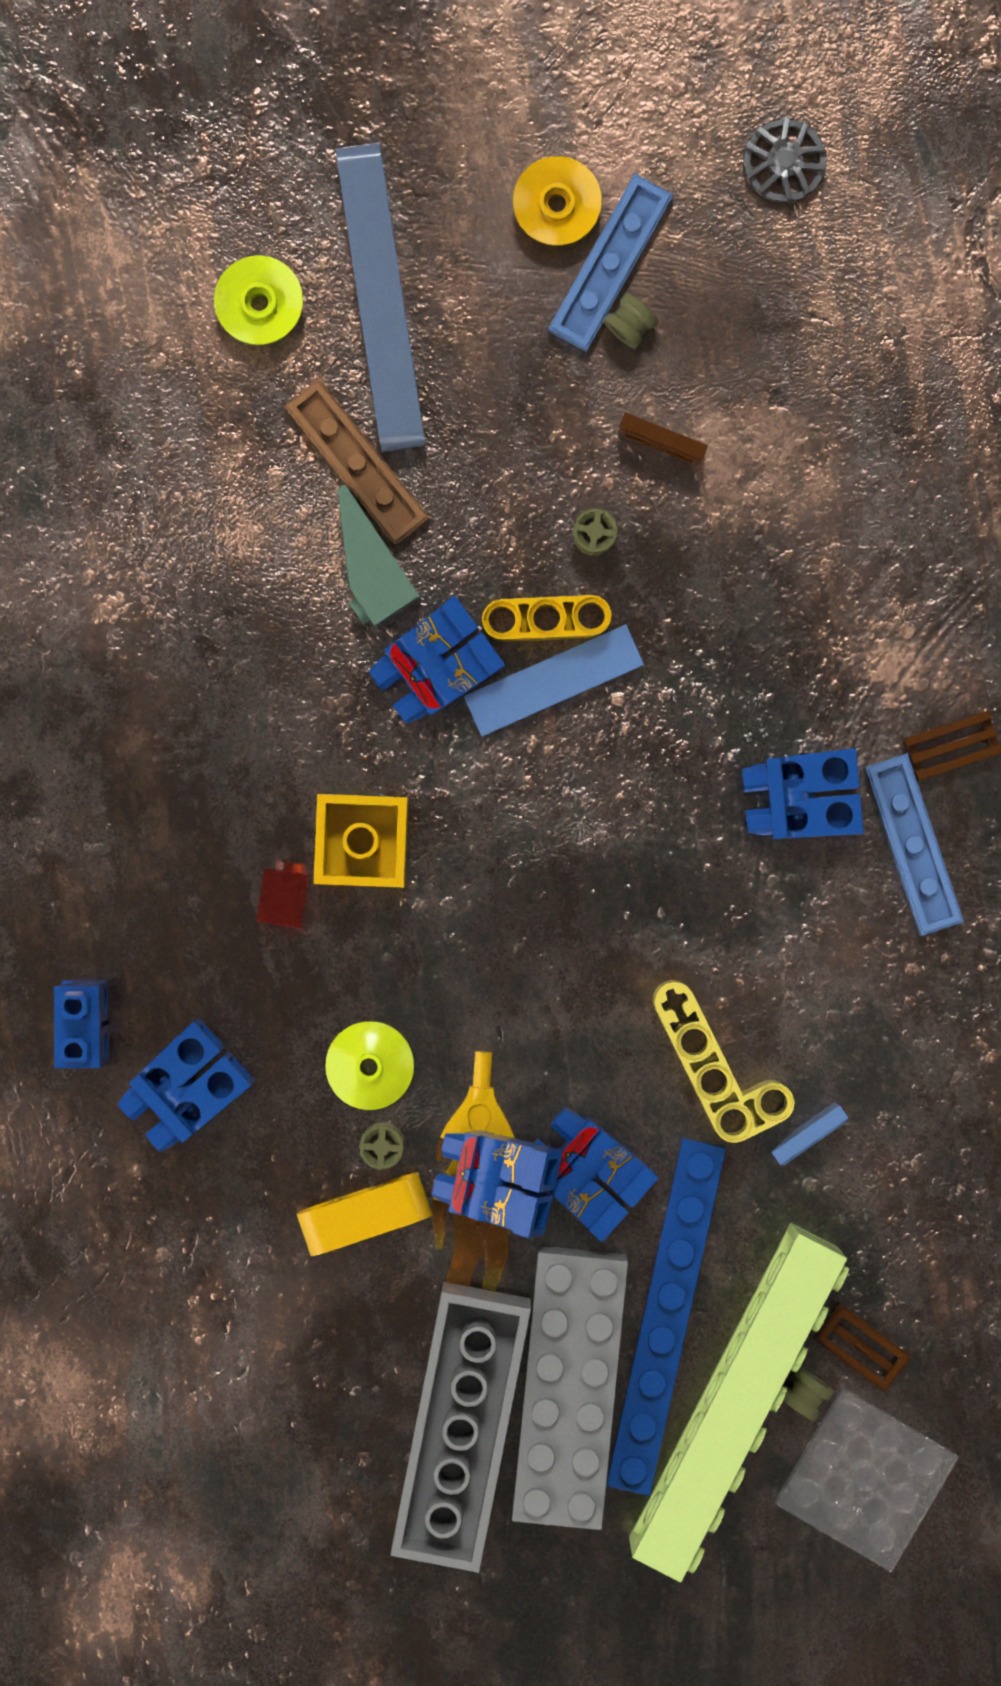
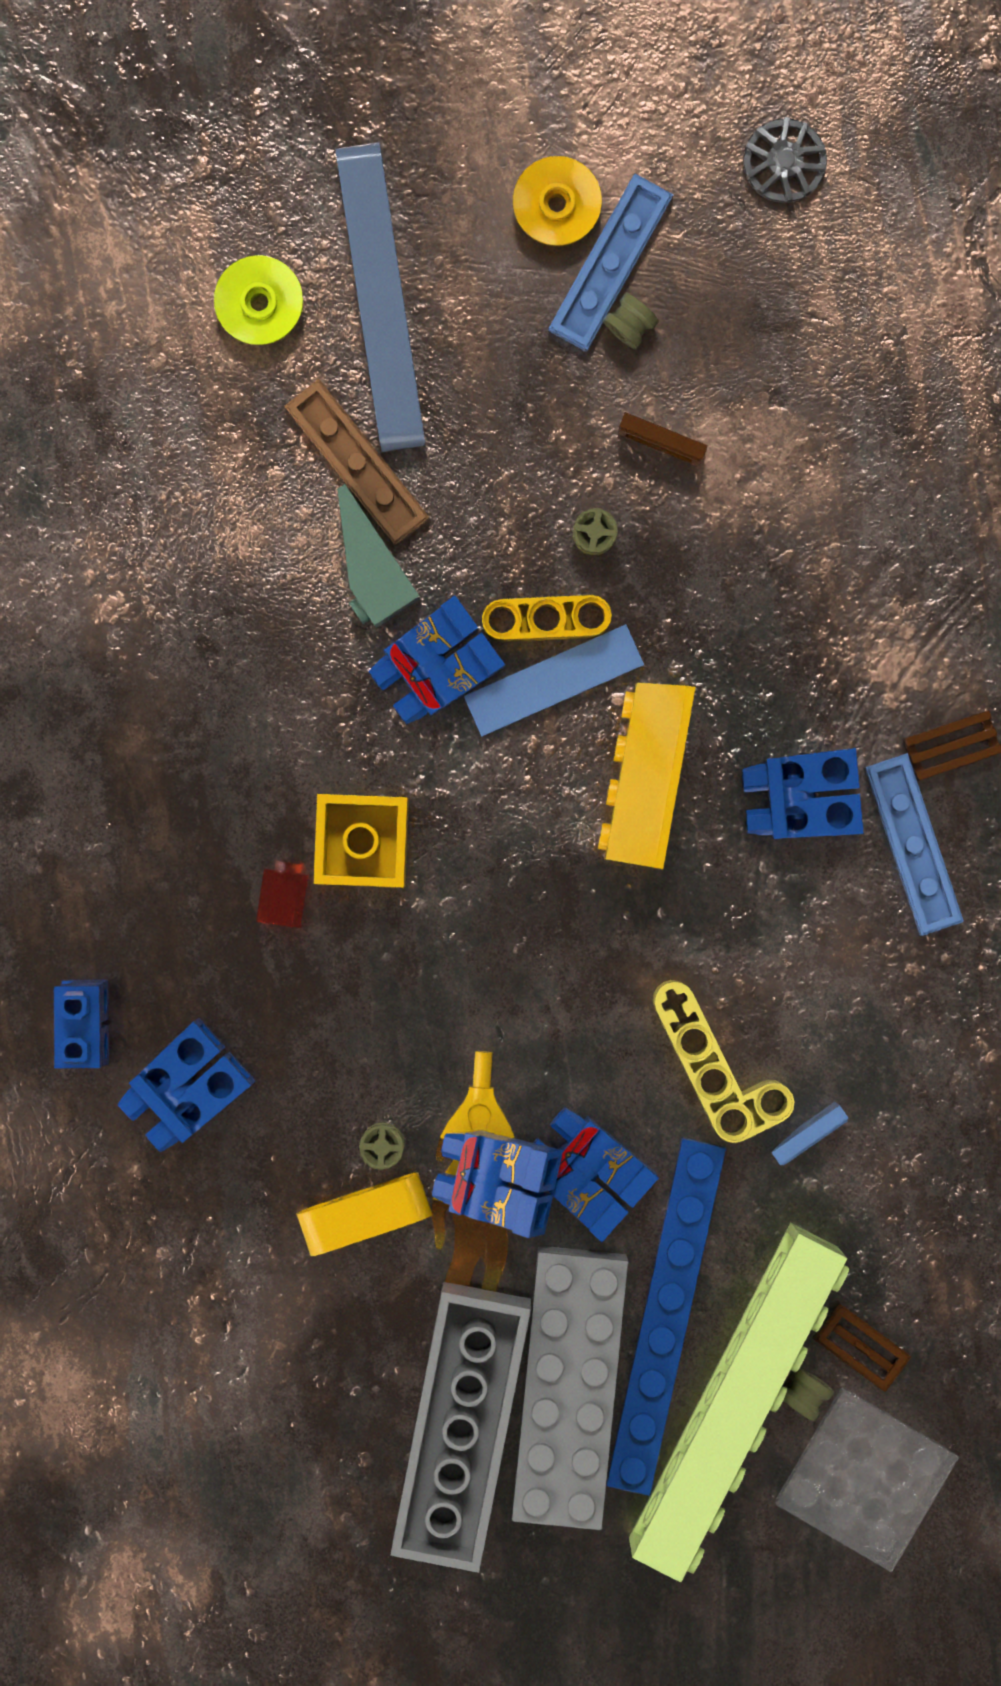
(378, 1043): neon yellow dish -> none
(648, 774): none -> yellow slope

